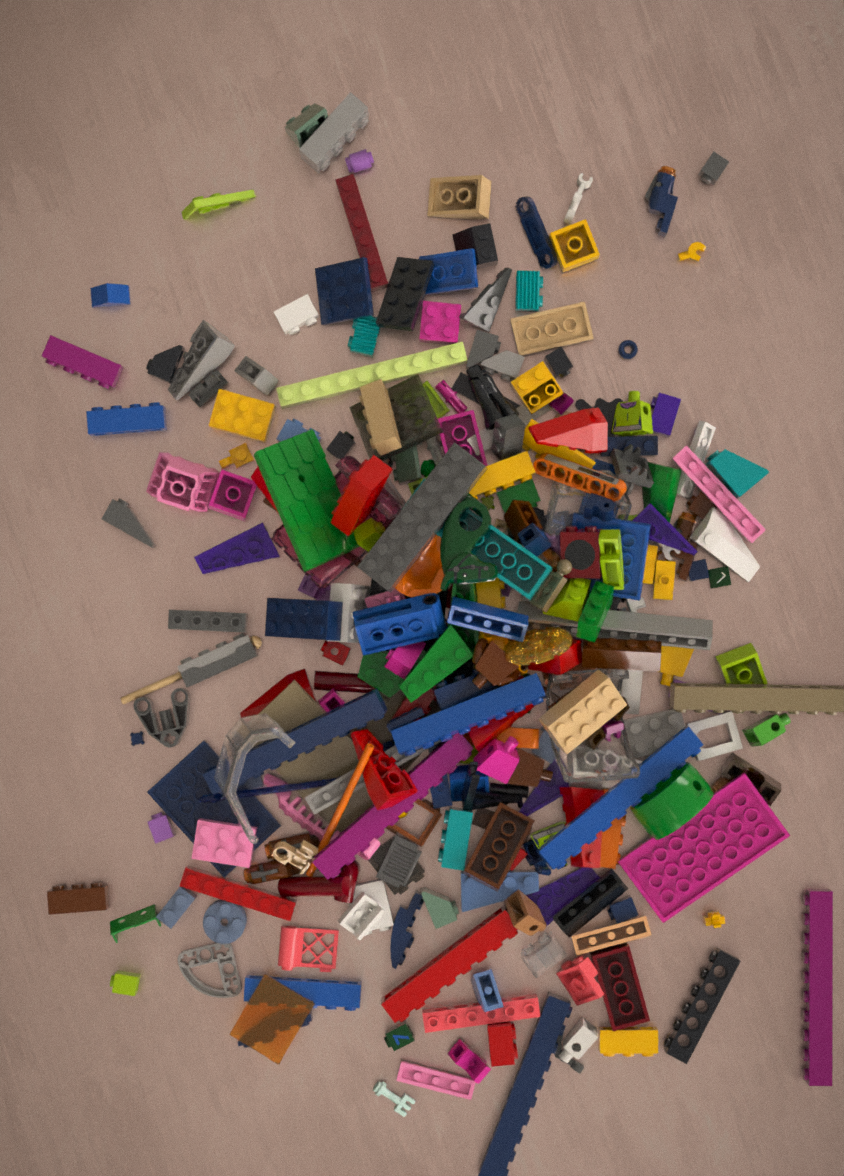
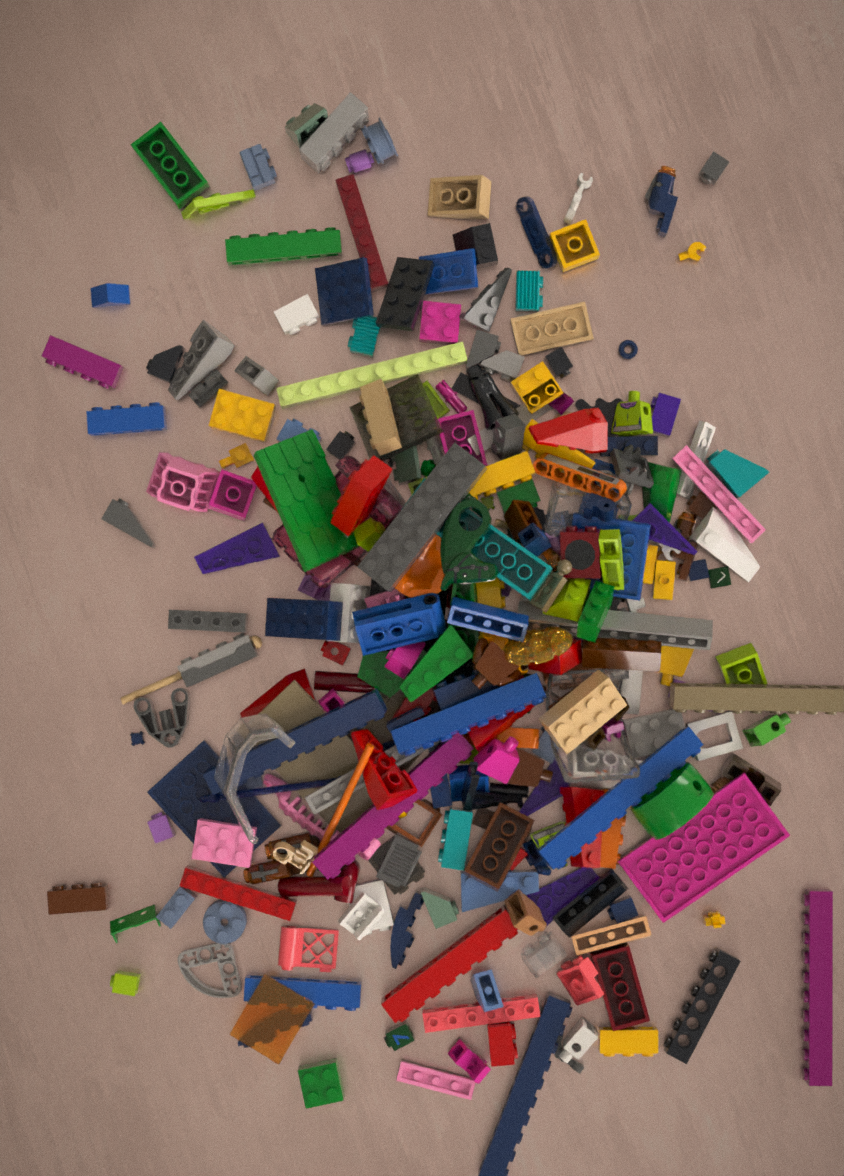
(170, 165): none -> green brick
(257, 167): none -> sand blue brick
(283, 247): none -> green brick
(321, 1083): none -> green brick
(379, 141): none -> sand blue wheel
(380, 1088): light aqua hinge -> none

